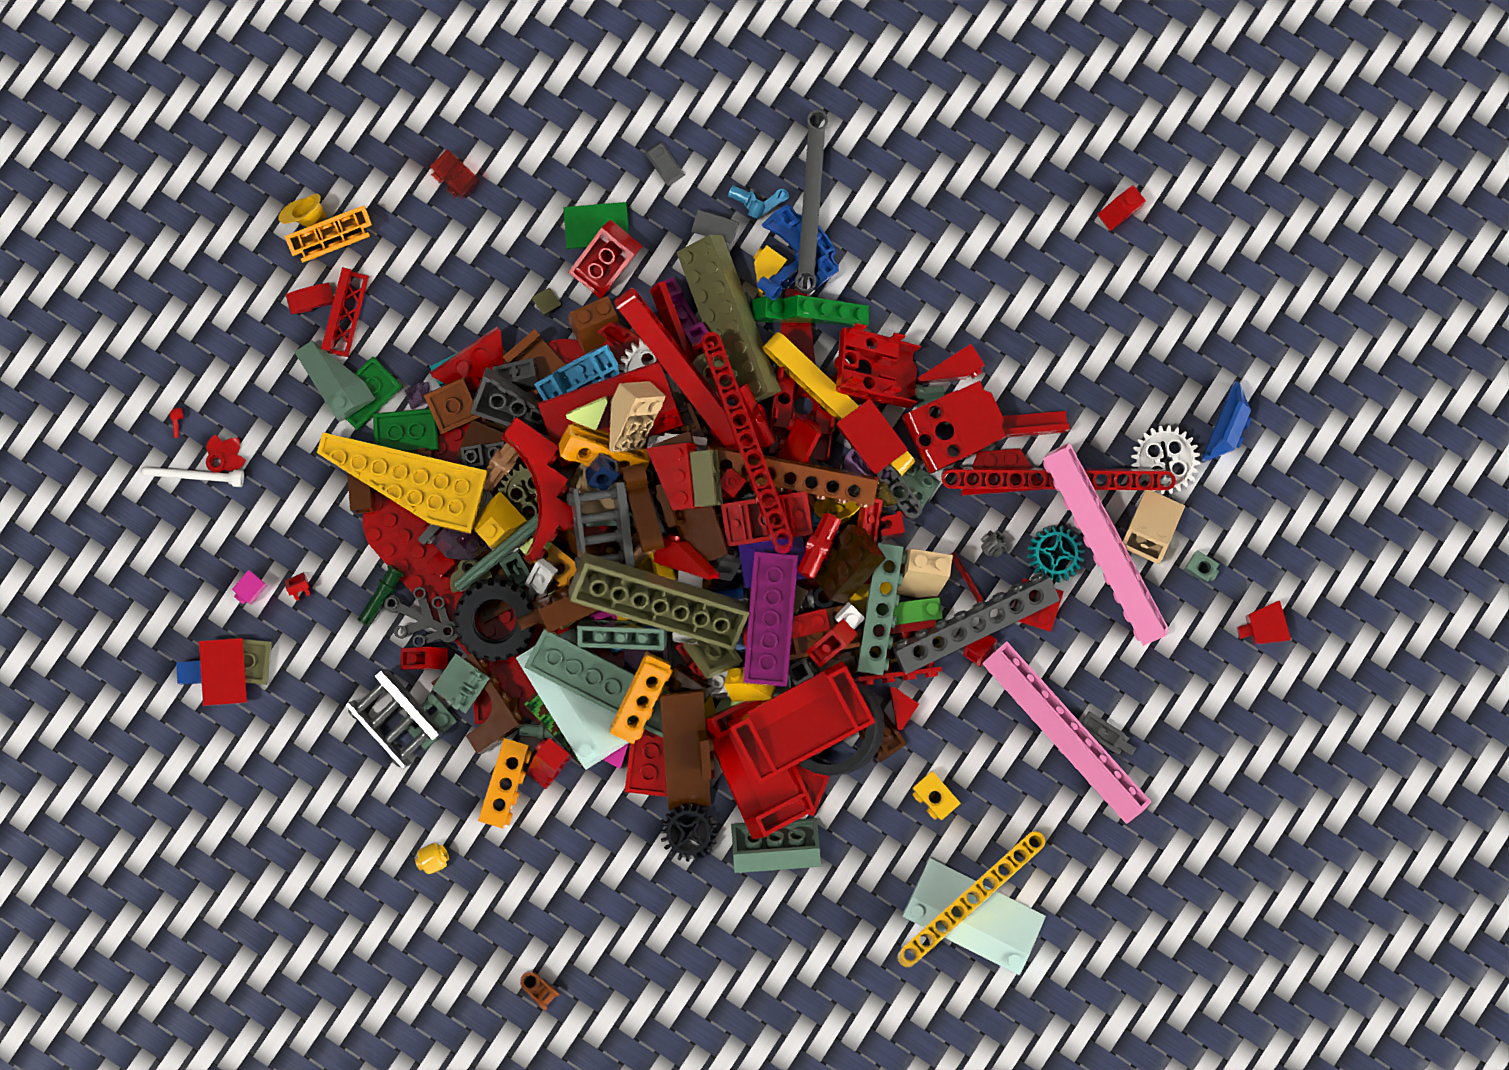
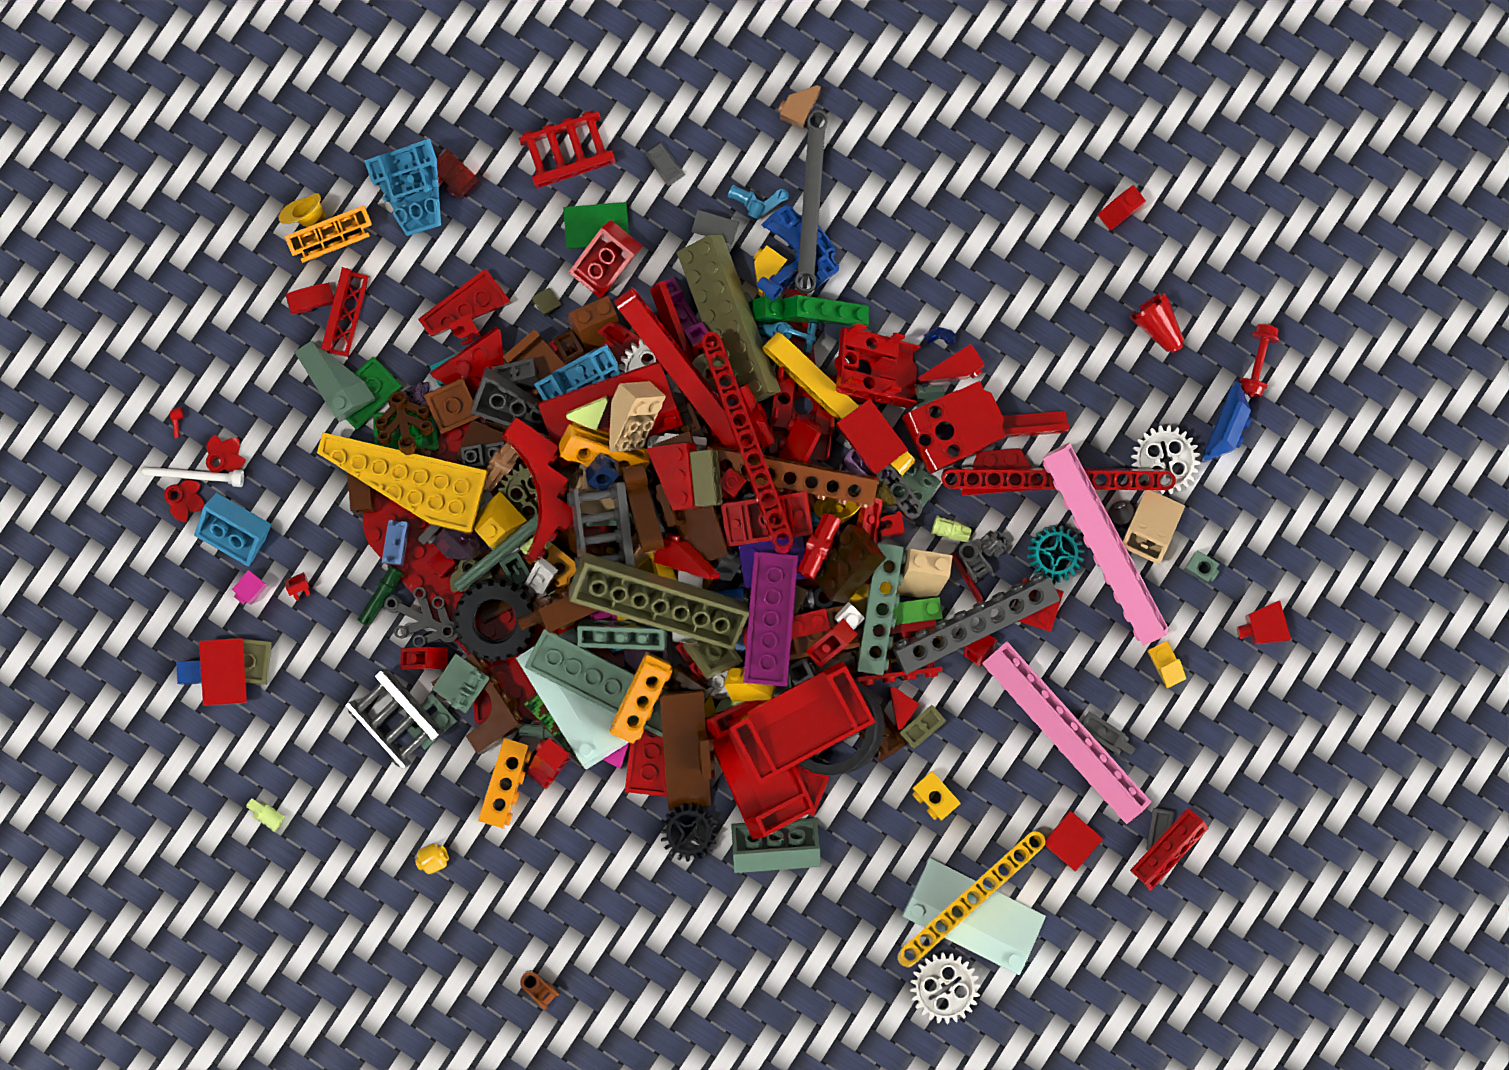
(186, 502): none -> red plate
(232, 529): none -> dark azure slope
(266, 814): none -> yellowish green hinge
(395, 543): none -> medium blue hinge
(398, 403): none -> reddish brown plant
(410, 185): none -> dark azure wedge
(465, 327): none -> red hinge
(475, 297): none -> red wing
(568, 346): none -> reddish brown slope
(582, 163): none -> red fence
(787, 330): none -> dark azure pin
(799, 106): none -> medium nougat slope
(922, 727): none -> olive hinge
(940, 333): none -> clear blue arm
(950, 529): none -> yellowish green hinge
(956, 1005): none -> white gear
(974, 563): none -> dark grey piece
(1072, 841): none -> red tile
(1121, 512): none -> dark grey hat
(1159, 322): none -> red cone
(1160, 822): none -> dark grey tile
(1167, 664): none -> yellow slope
(1169, 849): none -> red fence
(1266, 334): none -> red piece

